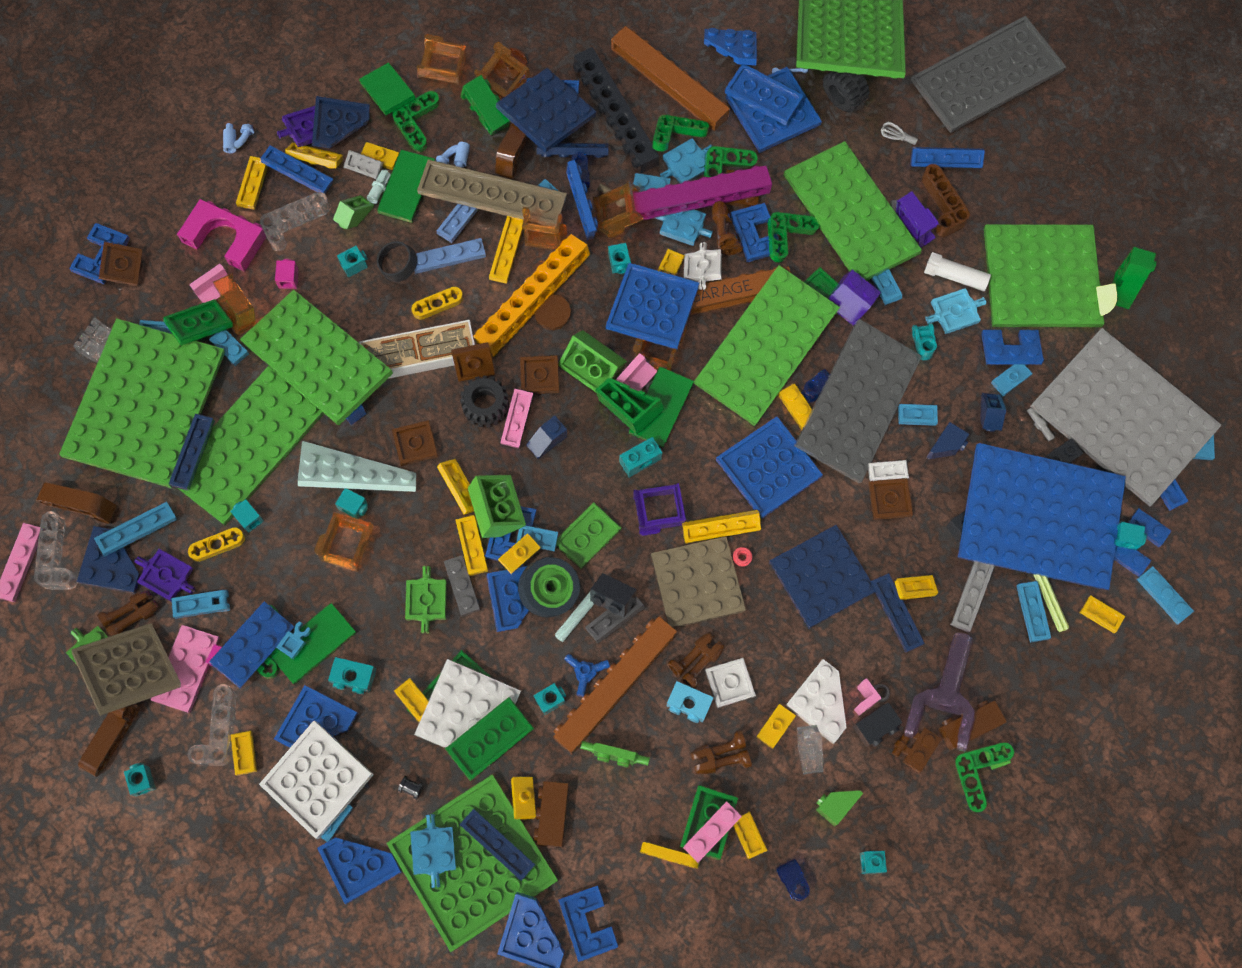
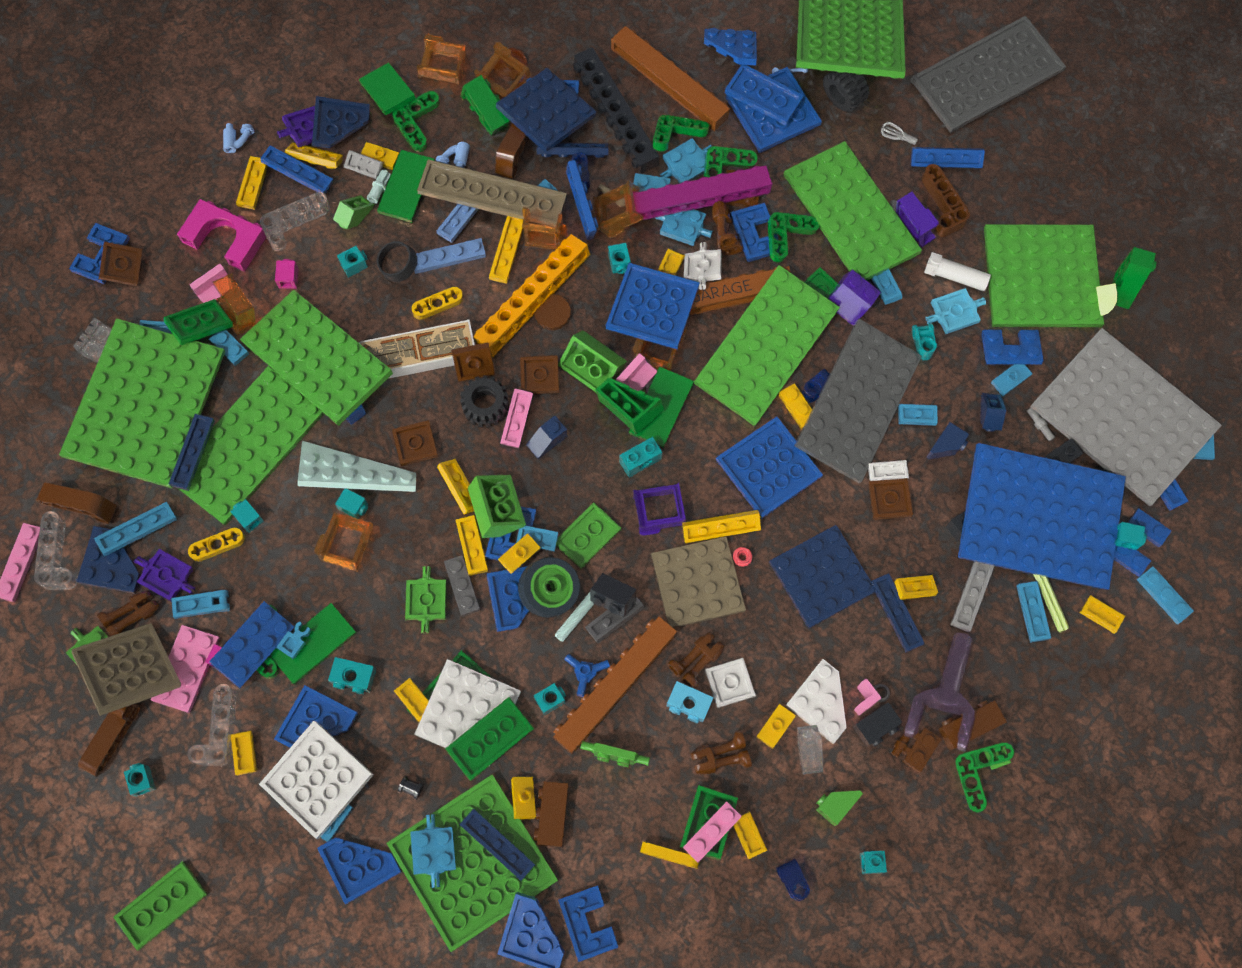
(160, 906): none -> bright green tile

